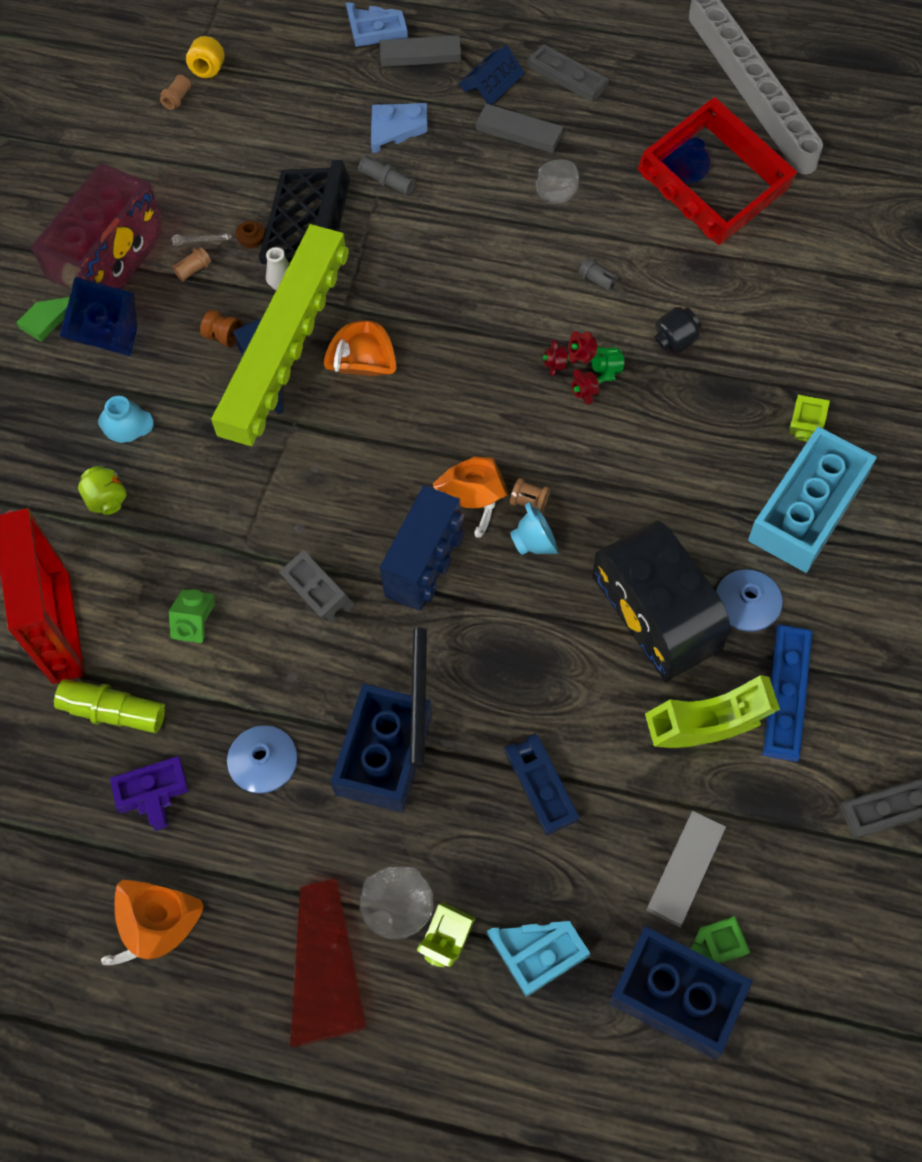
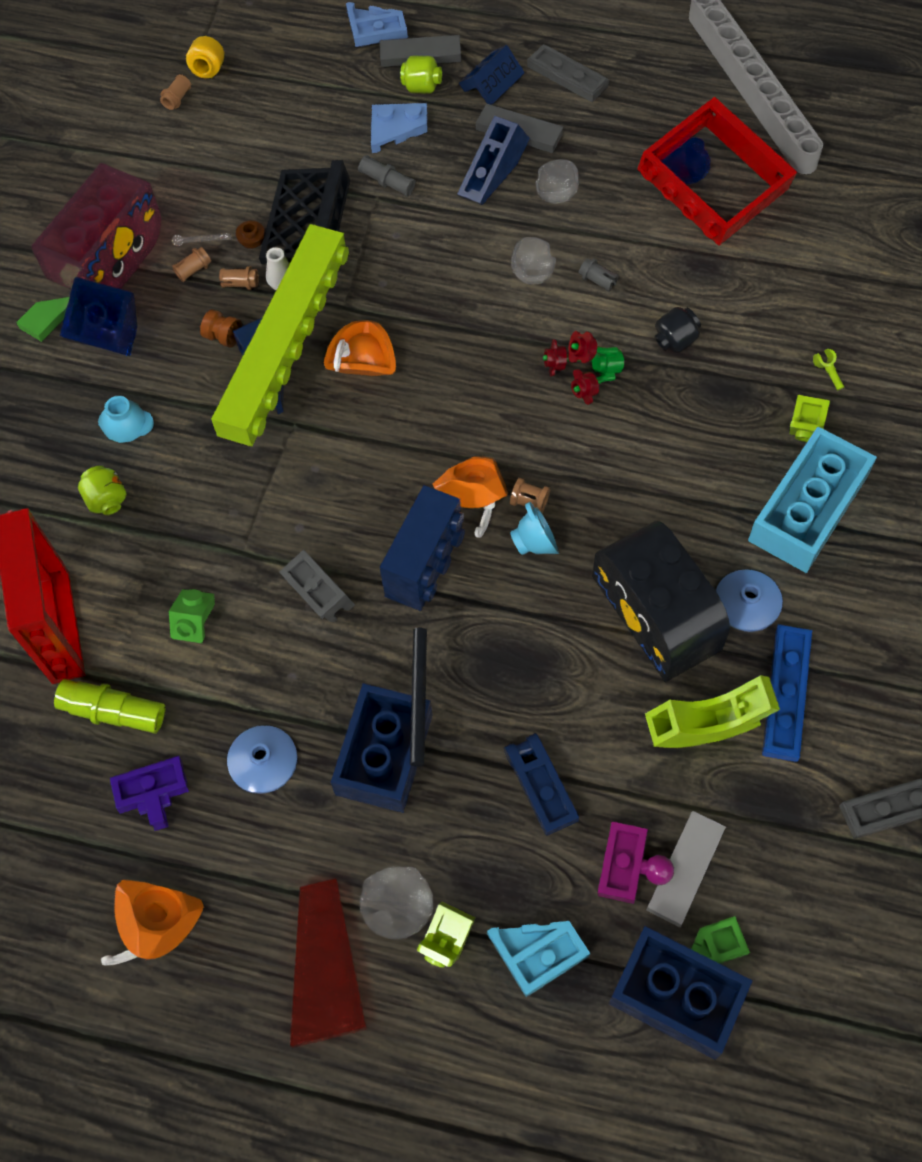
(239, 278): none -> medium nougat pin
(420, 74): none -> lime head
(494, 160): none -> dark blue slope
(532, 261): none -> clear hair
(625, 863): none -> magenta plate
(829, 367): none -> lime hand

